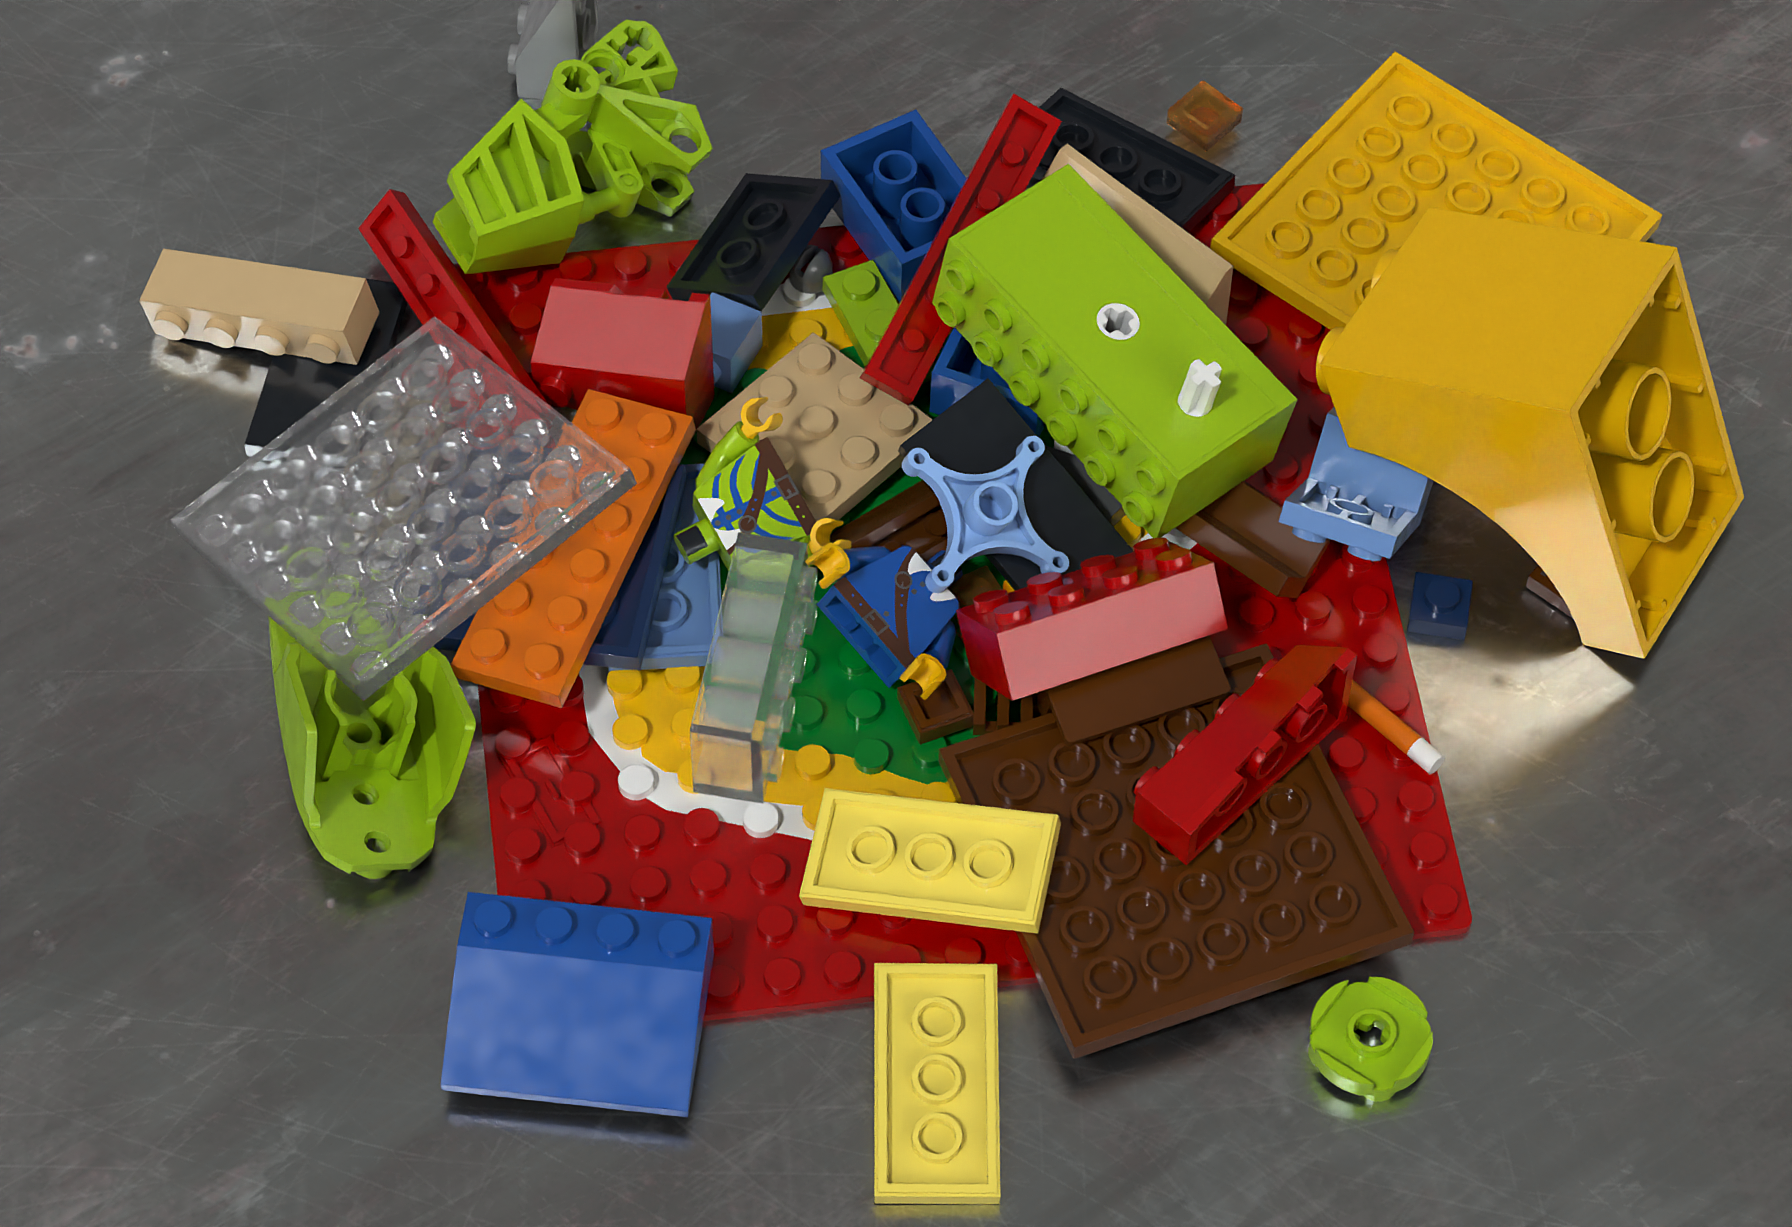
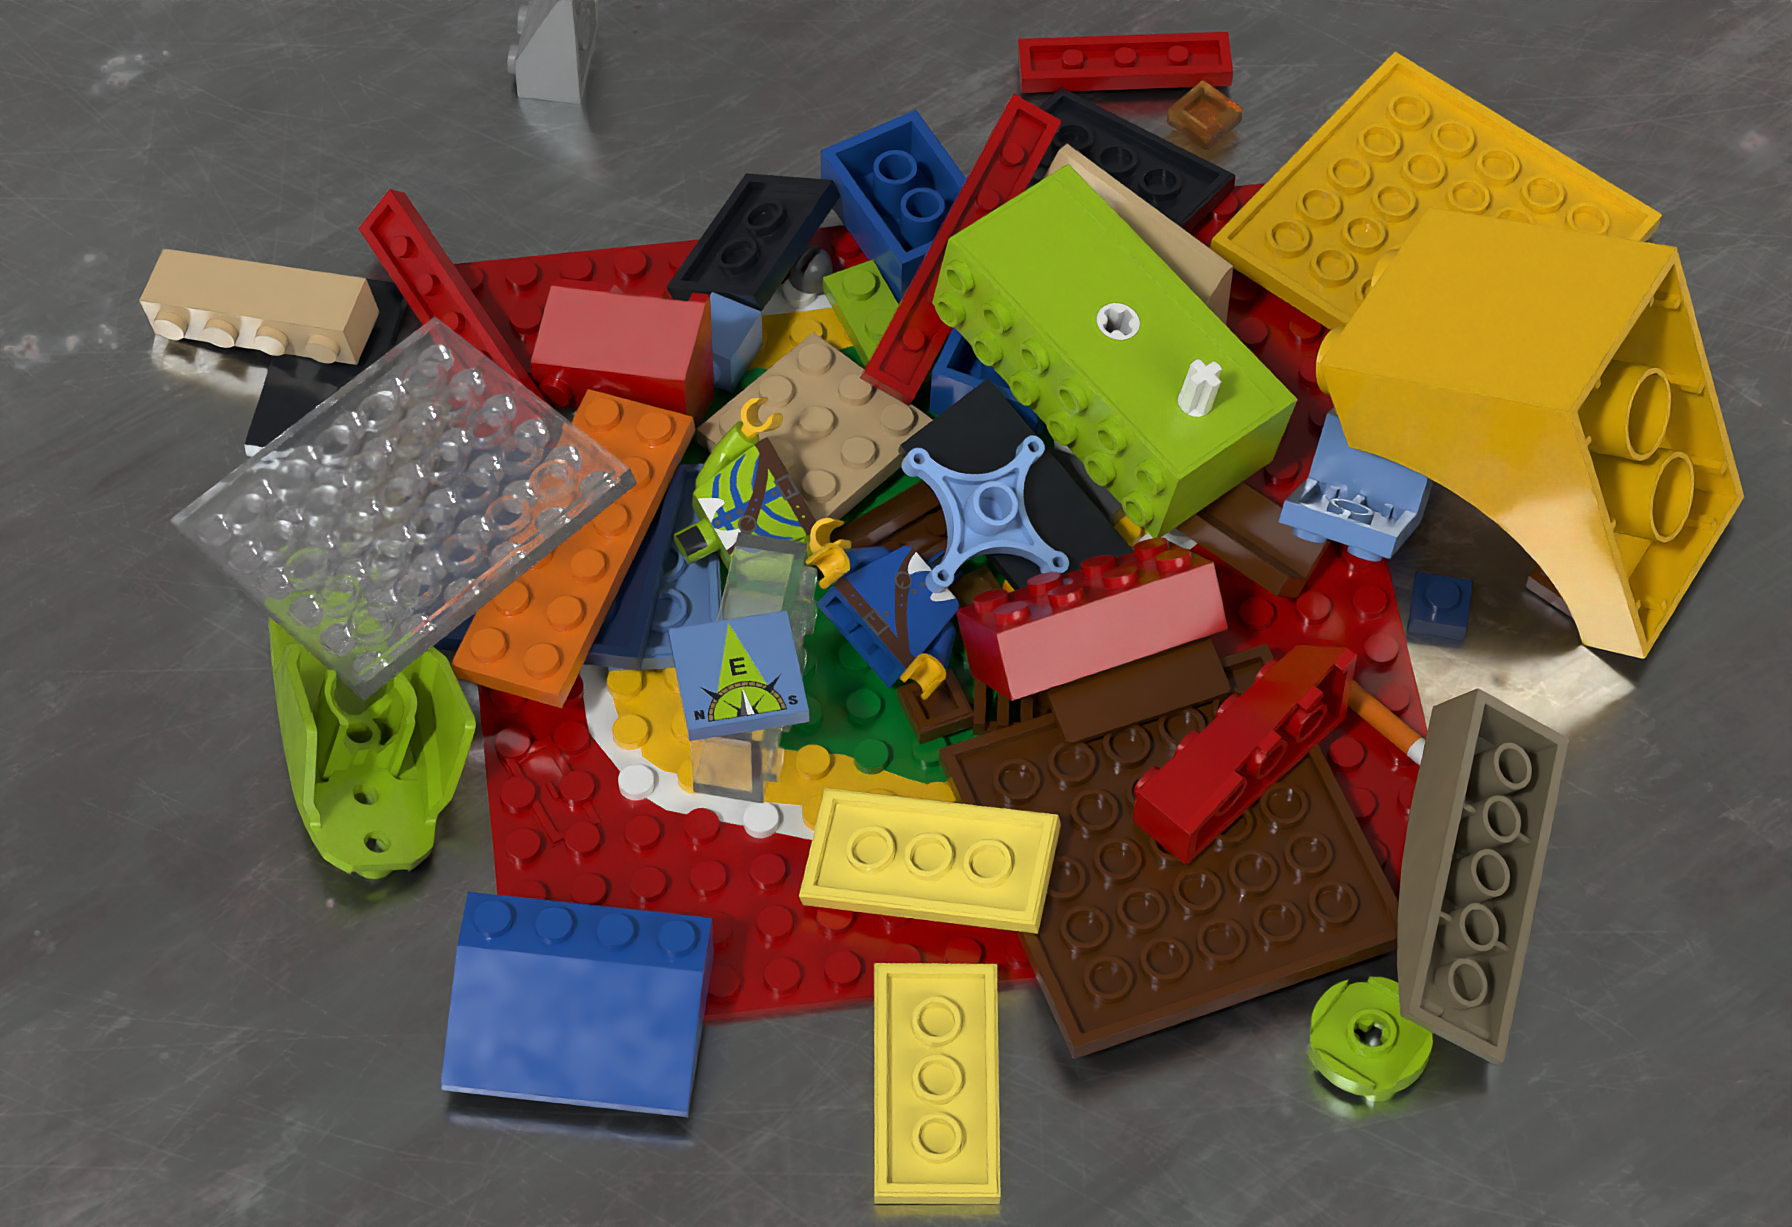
(522, 181): lime piece -> none
(738, 675): none -> medium blue tile
(1124, 62): none -> red plate
(1474, 868): none -> dark tan slope

